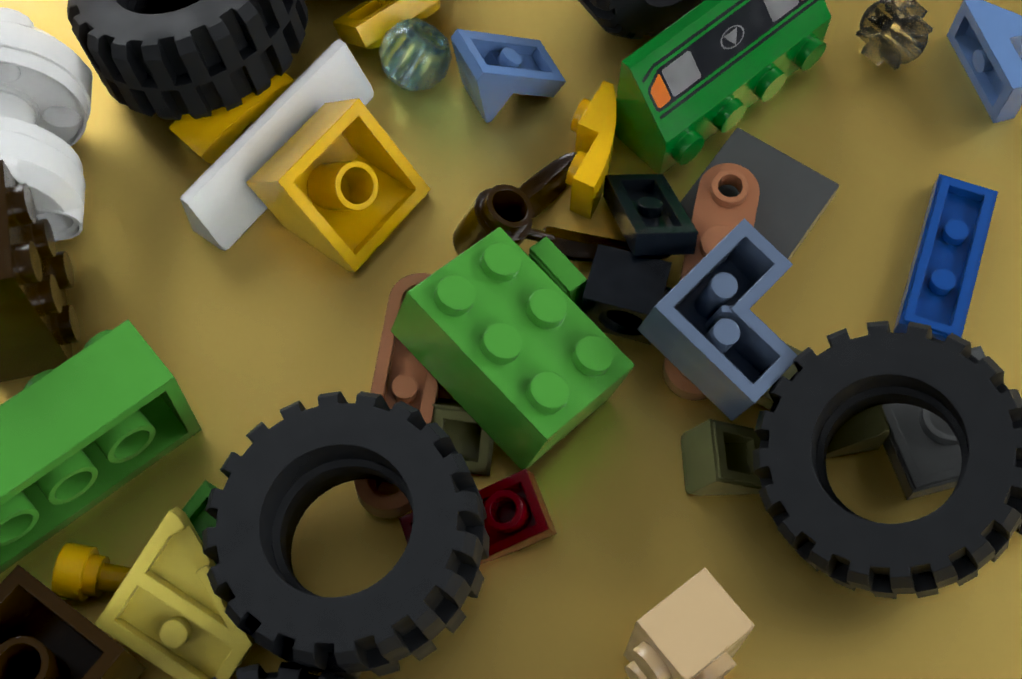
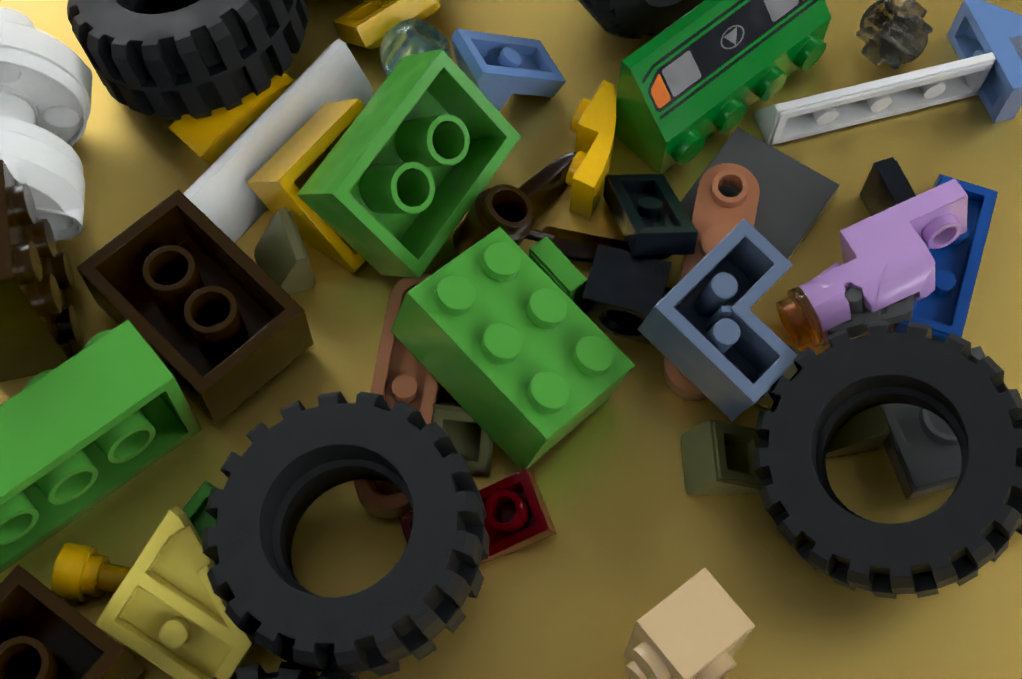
(198, 305): none -> dark brown brick
(284, 254): none -> olive slope
(410, 164): none -> bright green brick
(873, 100): none -> white slope
(881, 271): none -> lavender plate
(885, 186): none -> black tile

